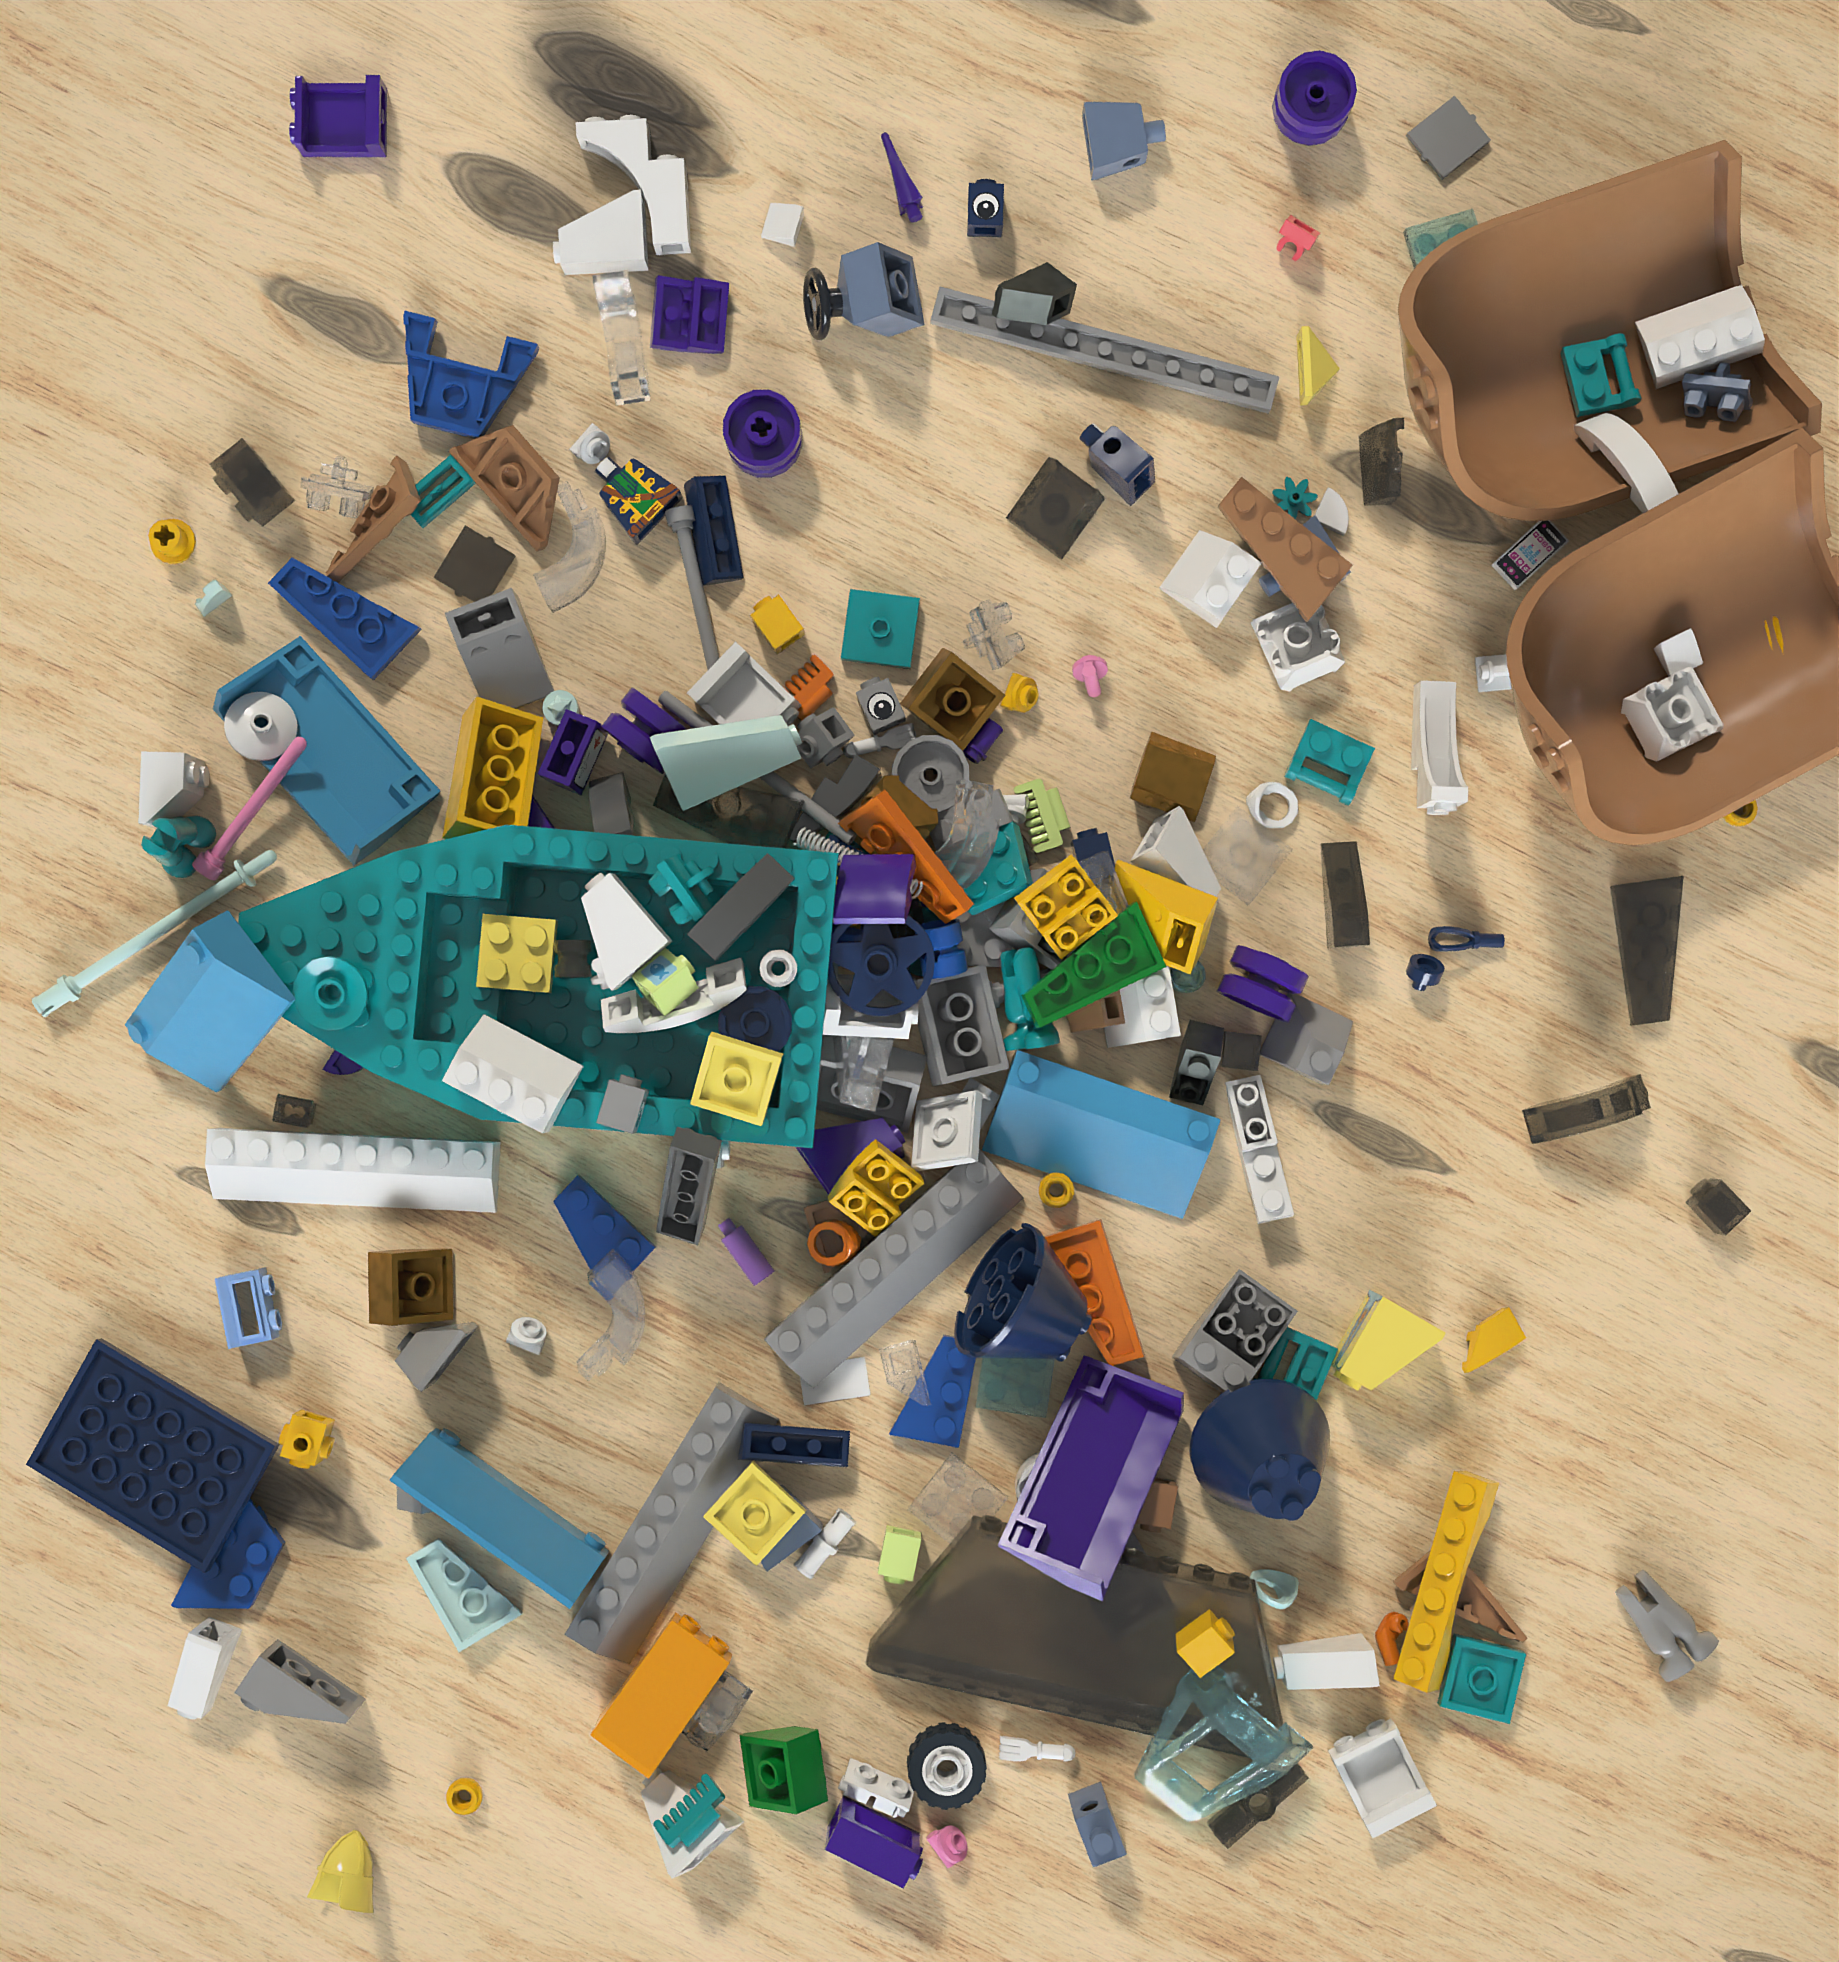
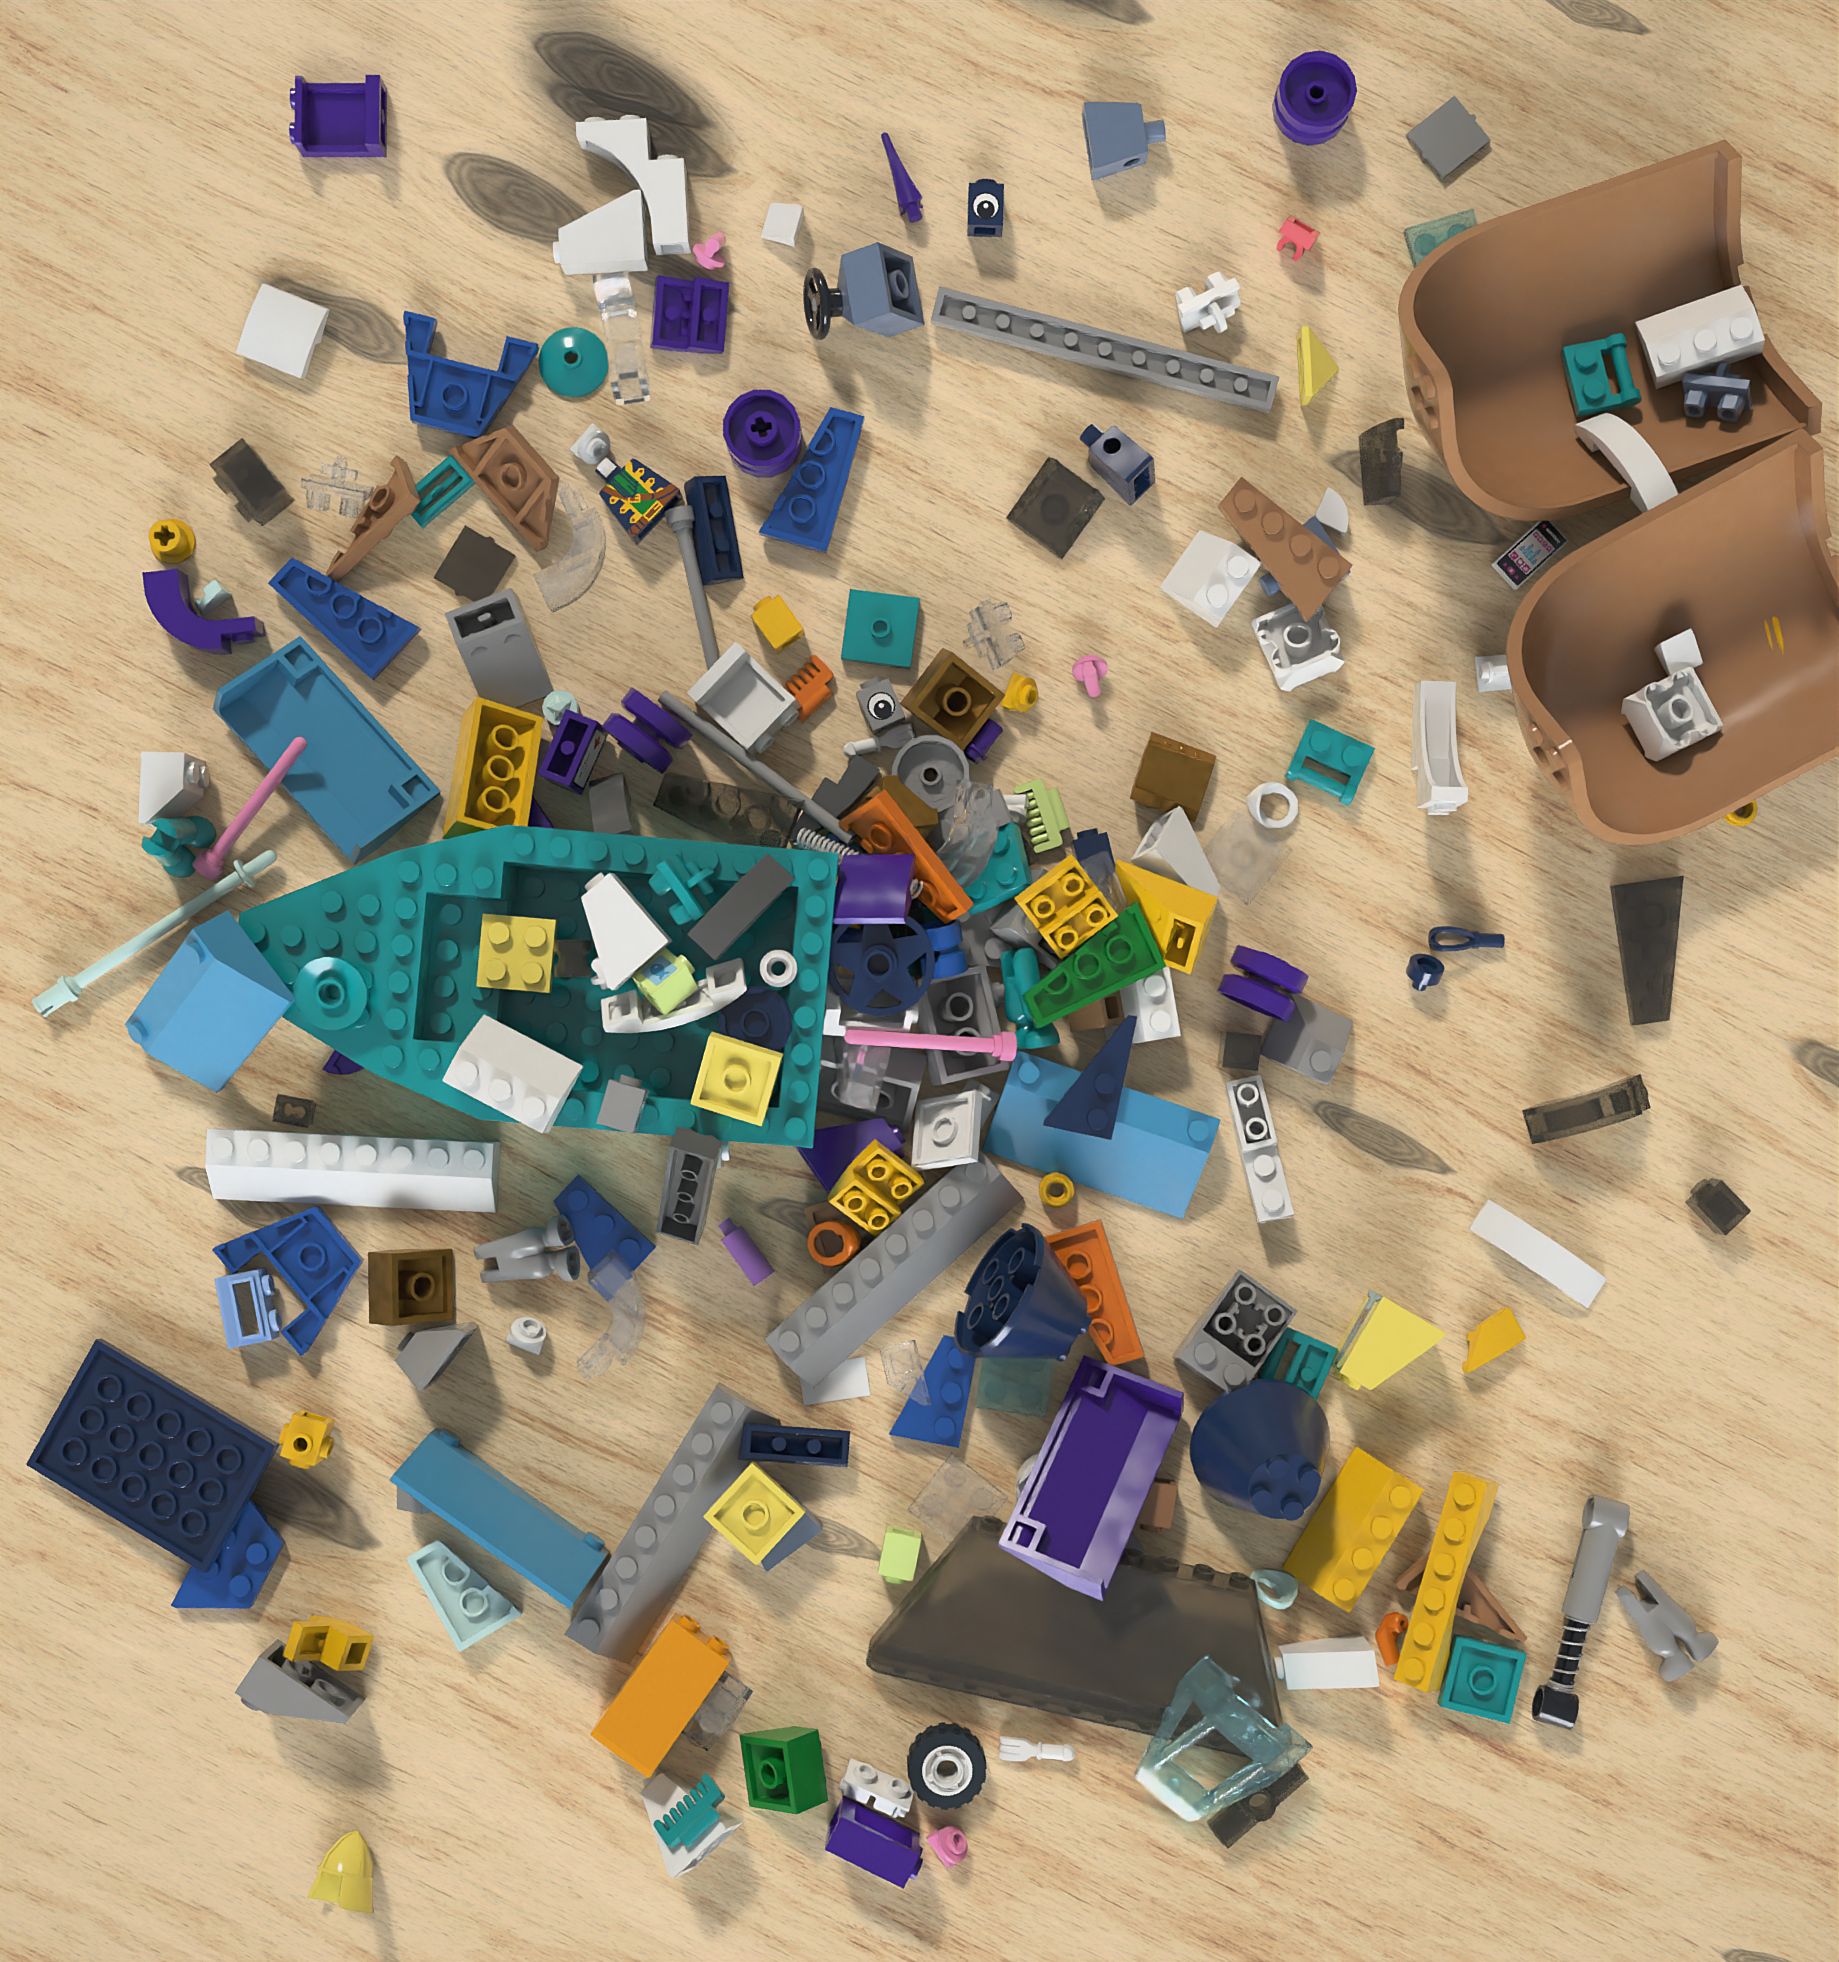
(172, 607): none -> dark purple arch
(203, 1667): white slope -> none
(258, 742): white dish -> none
(282, 330): none -> white slope
(311, 1259): none -> blue wing
(329, 1641): none -> yellow brick
(459, 1805): yellow plate -> none
(524, 1254): none -> light grey piece
(576, 378): none -> teal dish
(708, 254): none -> bright pink plate
(724, 756): light aqua slope -> none
(813, 496): none -> blue wing
(817, 741): light grey brick -> none
(825, 1543): white pin -> none
(1000, 1045): none -> bright pink piece
(1035, 296): pearl dark grey slope -> none
(1094, 1097): none -> dark blue wing
(1097, 1826): sand blue torso -> none
(1195, 979): clear light blue wheel -> none
(1197, 1062): pearl dark grey slope -> none
(1205, 1642): yellow brick -> none
(1209, 307): none -> white hips
(1298, 491): teal plant -> none
(1344, 896): clear smoke slope -> none
(1352, 1529): none -> yellow slope
(1381, 1777): white panel -> none
(1538, 1253): none -> white slope
(1603, 1525): none -> piece

